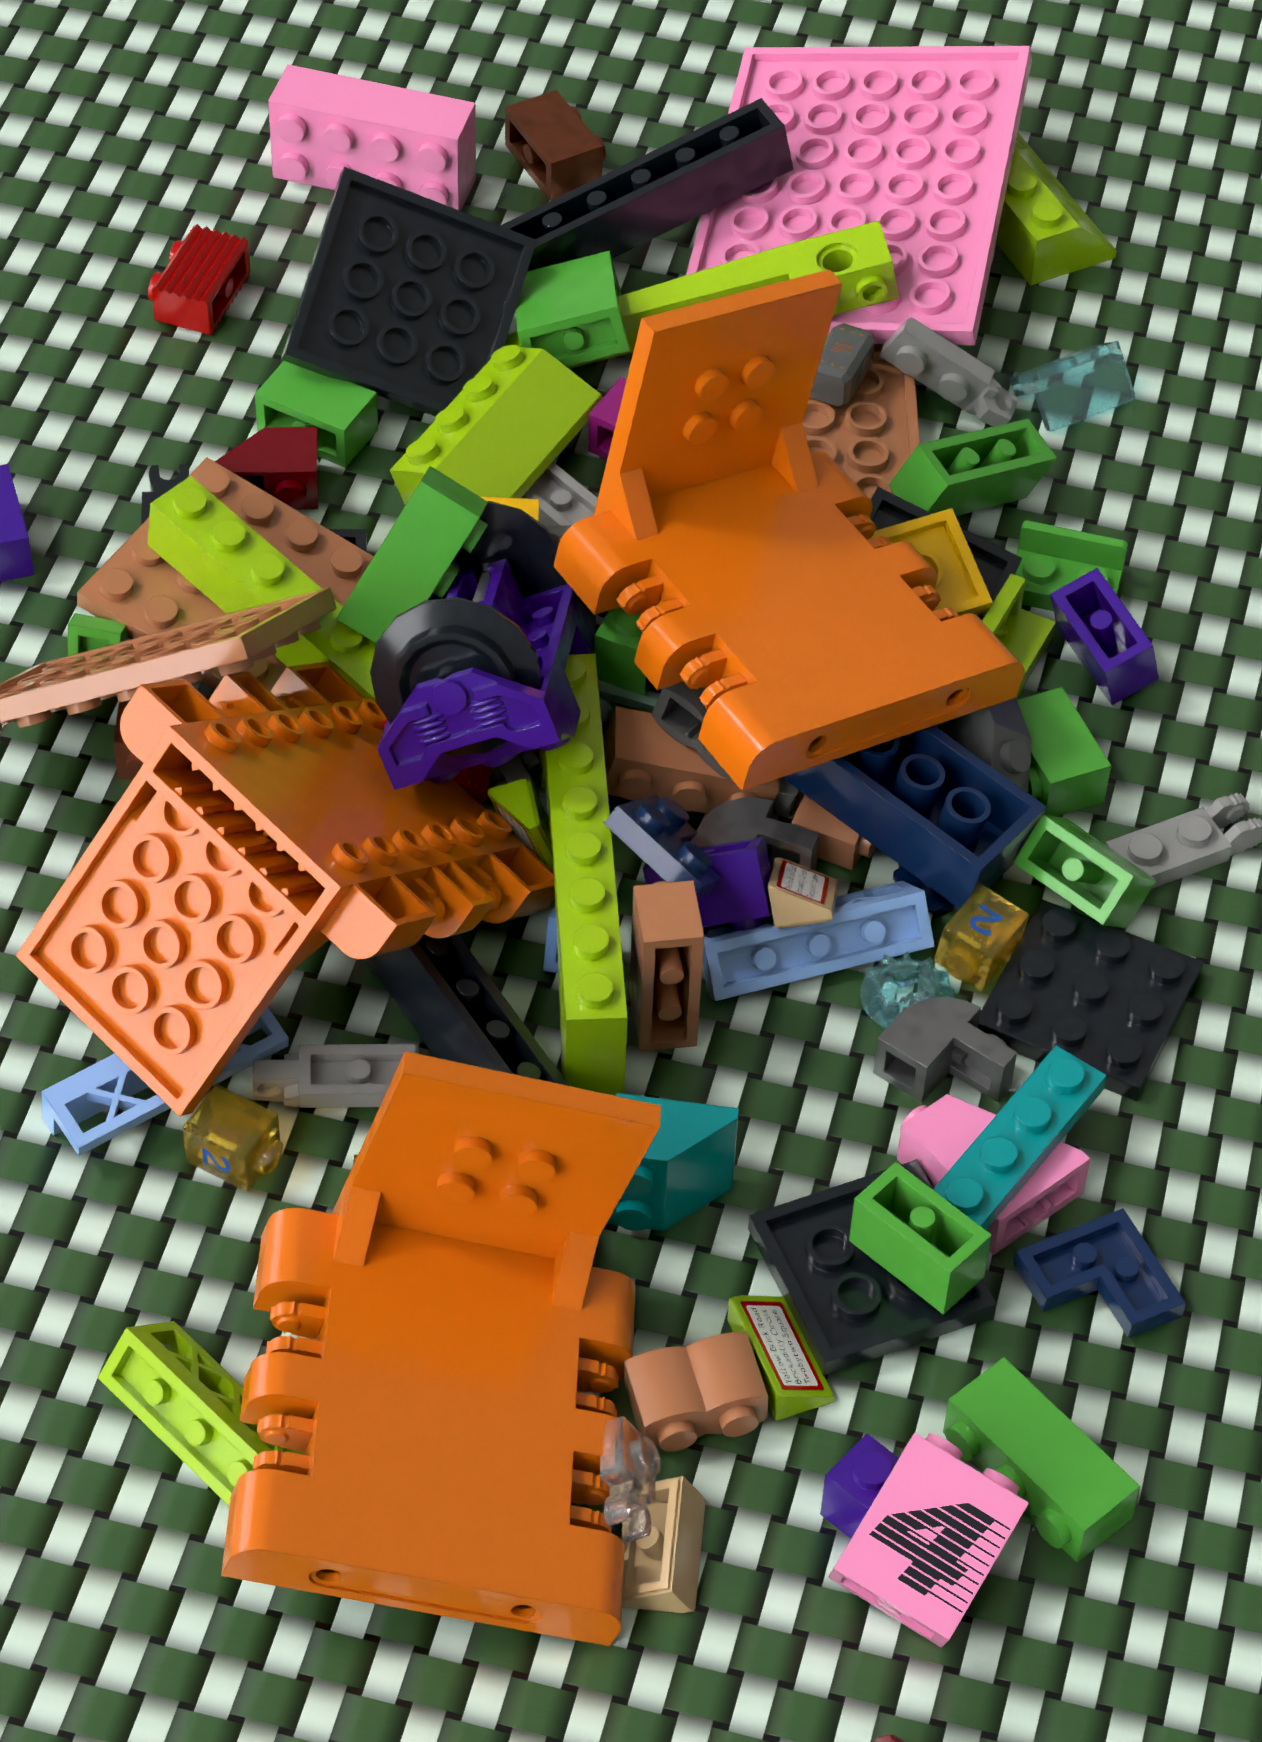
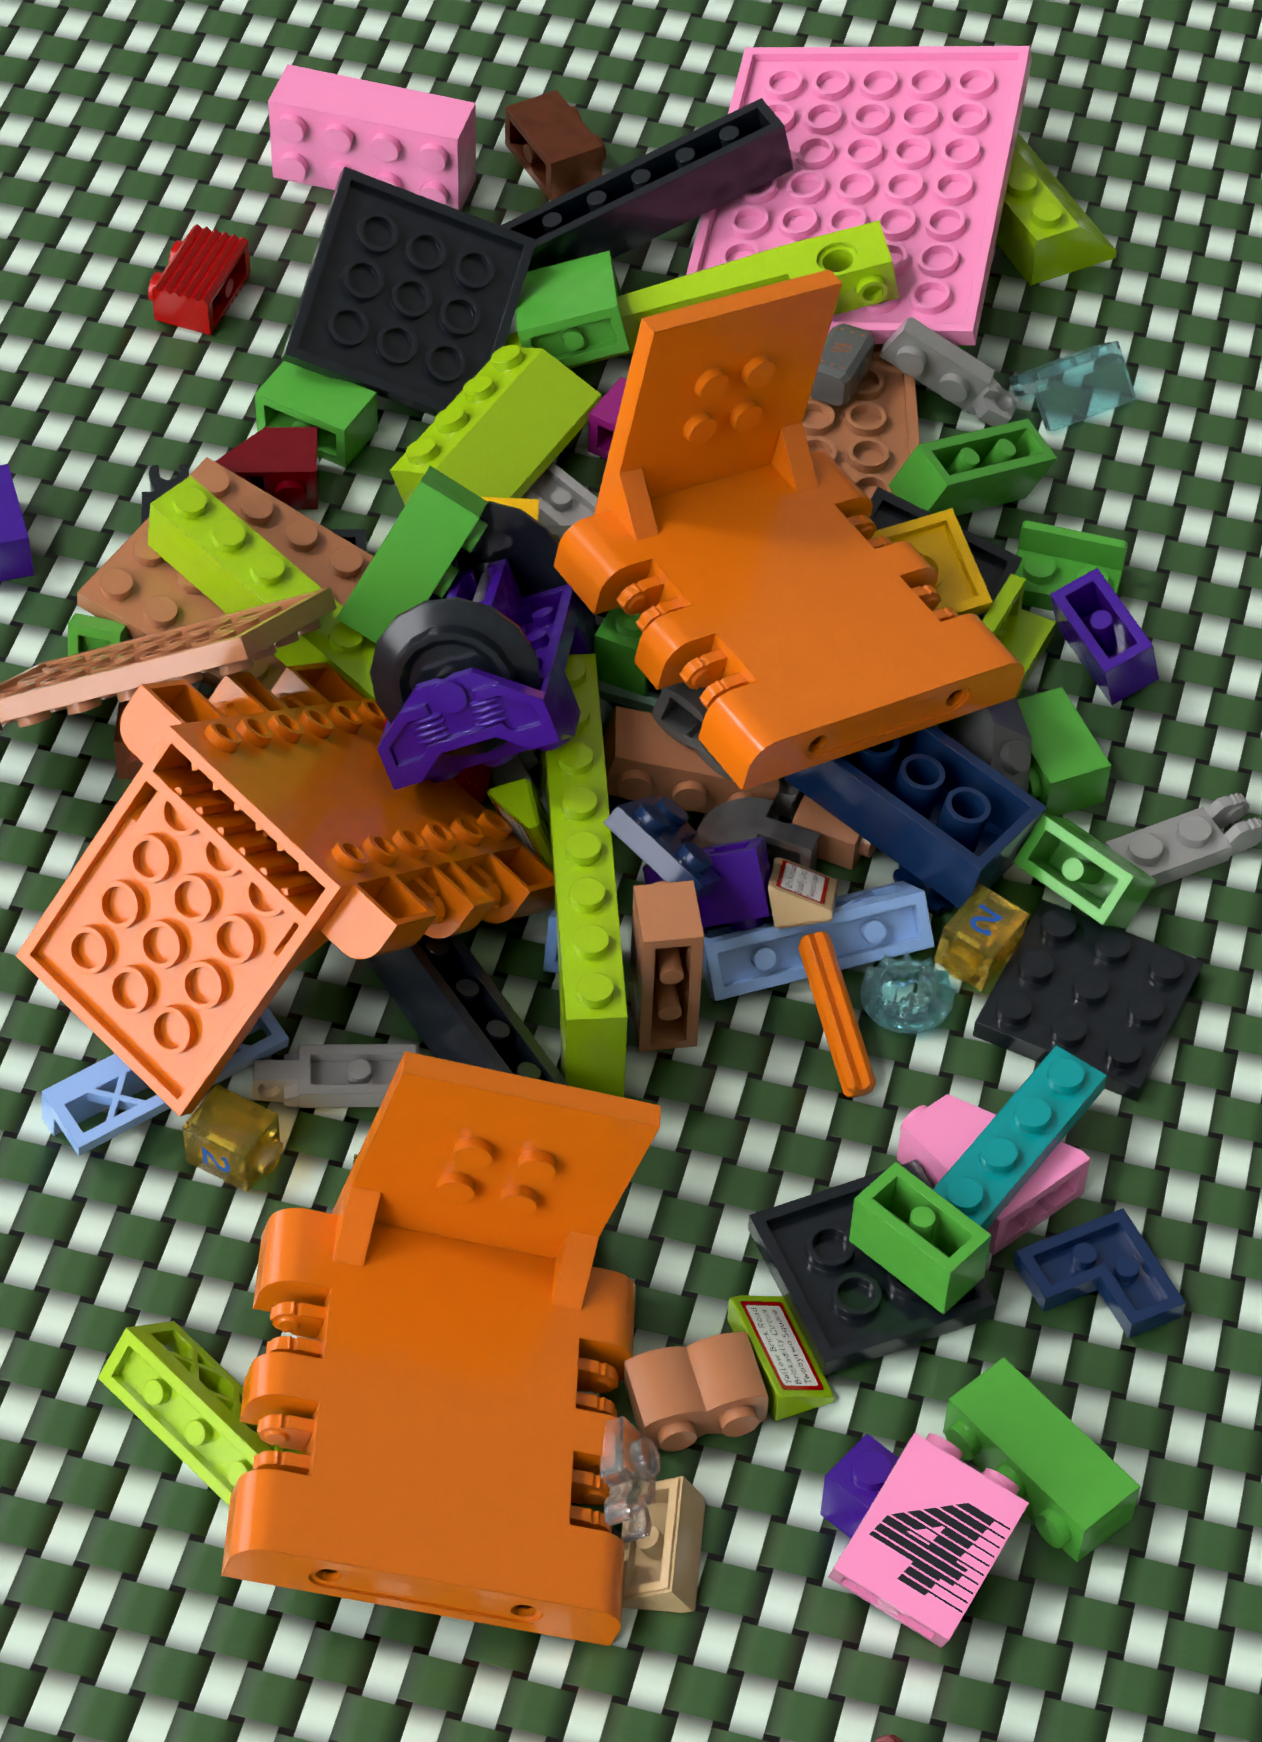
(683, 1166): teal slope -> none
(836, 1014): none -> orange axle
(941, 1039): flat silver brick -> none

